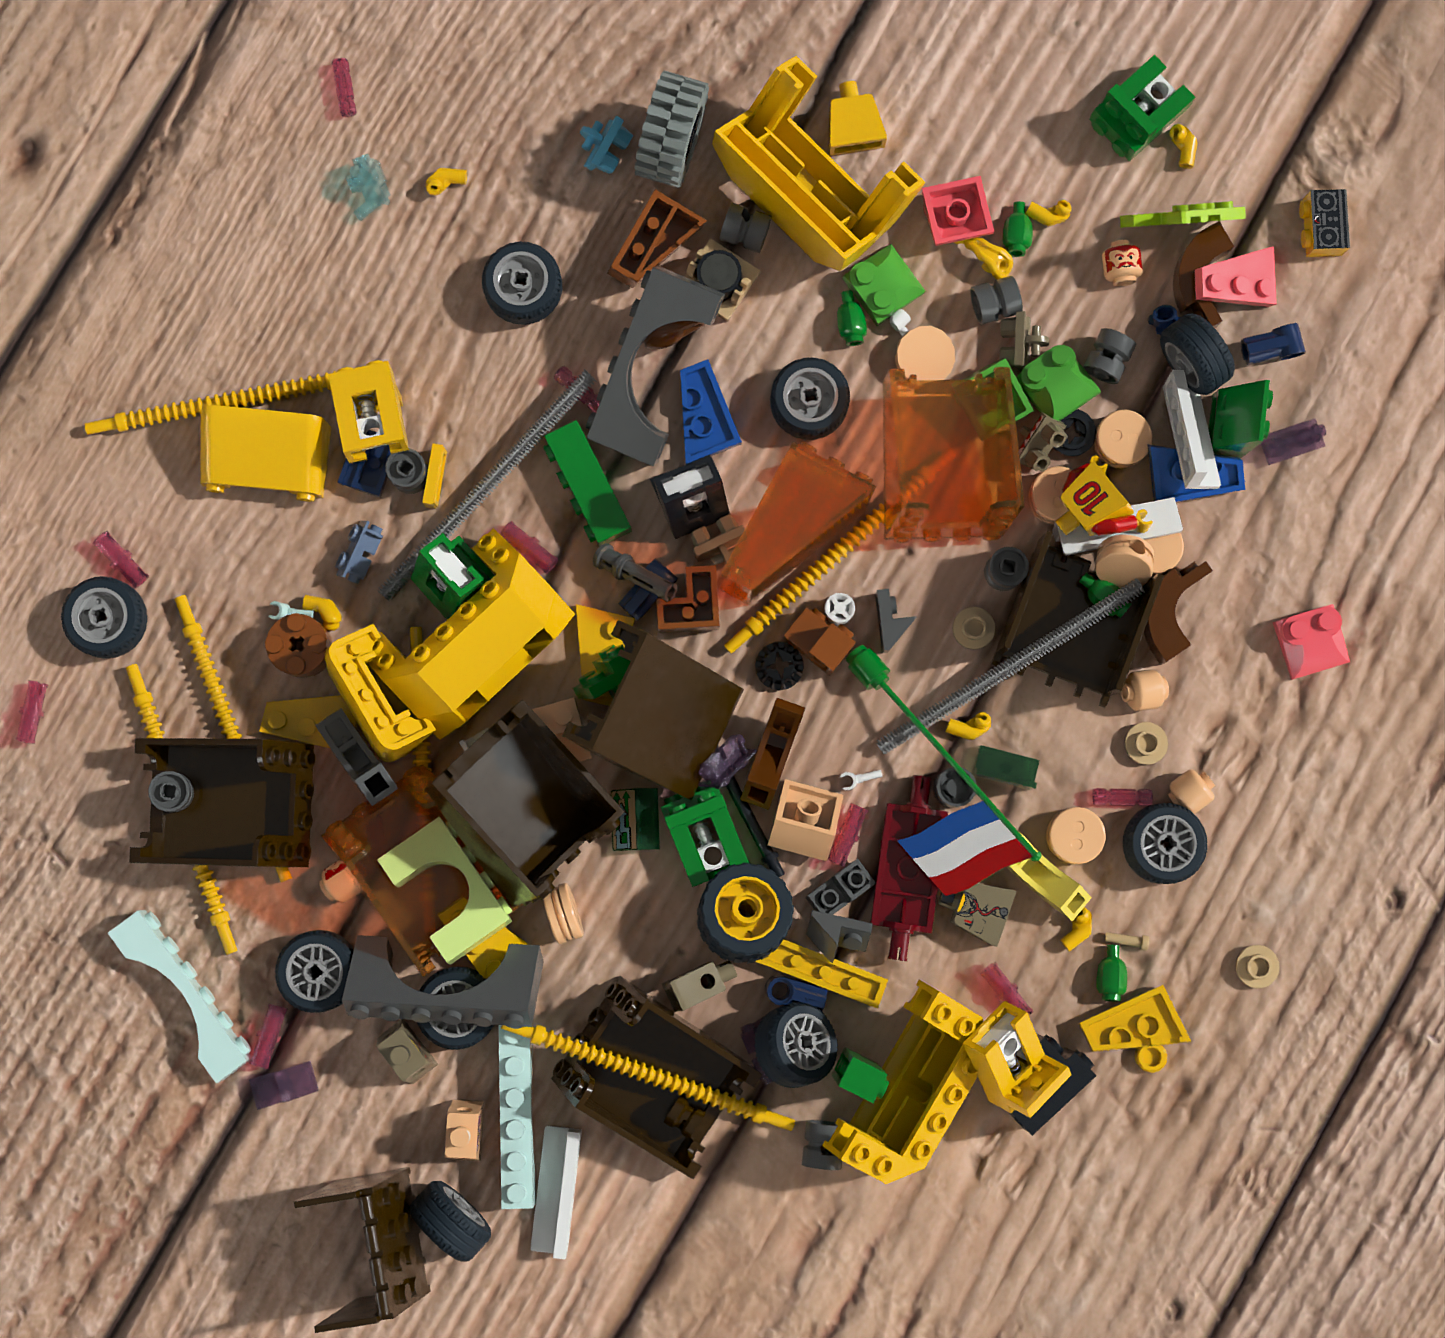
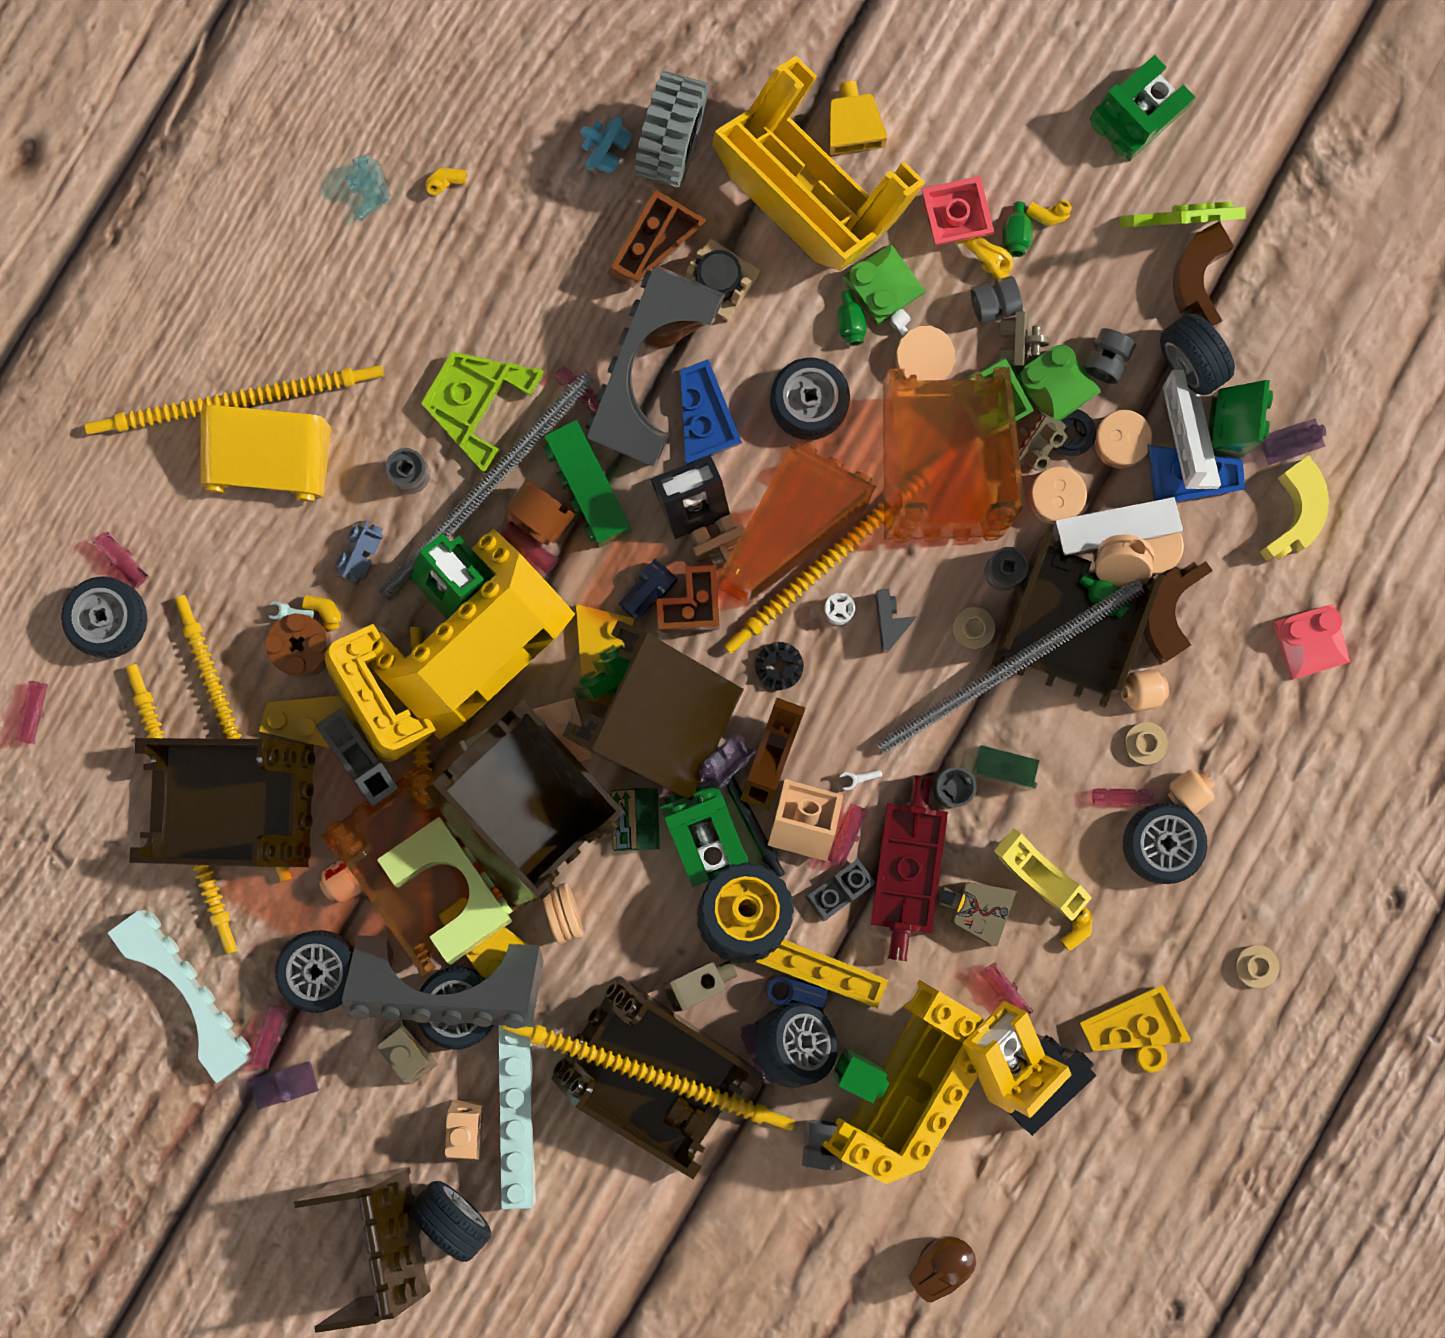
(171, 791): dark grey wheel -> none
(344, 87): clear pink axle -> none
(362, 393): yellow brick -> none
(369, 474): dark blue plate -> none
(434, 476): yellow tile -> none
(464, 395): none -> lime wing
(527, 264): wheel -> none
(539, 511): none -> dark orange brick
(556, 1190): white panel -> none
(624, 567): dark grey pin -> none
(745, 227): dark grey wheel -> none
(818, 641): dark orange brick -> none
(831, 931): dark grey slope -> none
(942, 1267): none -> reddish brown helmet
(967, 842): flag -> none
(971, 729): yellow arm -> none
(1075, 835): light nougat head -> none
(1097, 504): torso -> none
(1112, 976): green plant -> none
(1122, 263): light nougat head -> none
(1142, 942): tan piece -> none
(1163, 317): dark blue plate -> none
(1185, 143): yellow arm -> none
(1239, 280): coral wing -> none
(1281, 343): dark blue piece -> none
(1311, 505): none -> light yellow arch
(1325, 223): brick -> none

